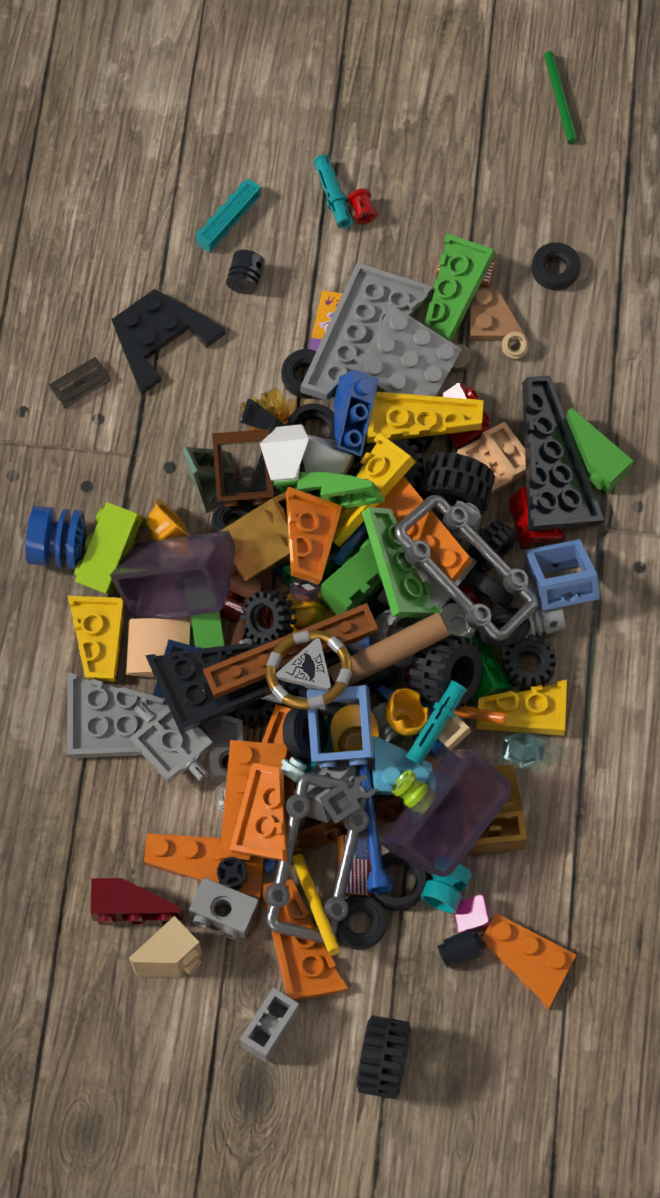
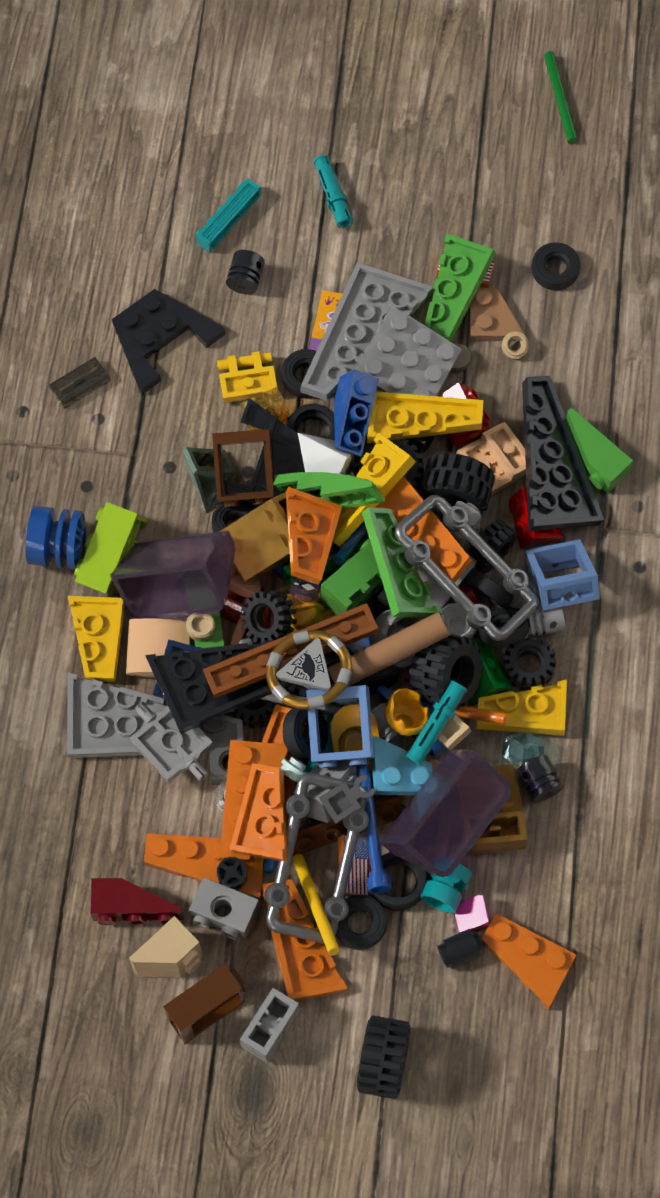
(165, 522): light orange piece -> none
(200, 626): none -> tan tile
(205, 1003): none -> reddish brown window
(246, 383): none -> yellow plate
(284, 452): white slope -> none
(357, 203): red bush -> none
(409, 788): lime wheel -> none
(539, 778): none -> black piece

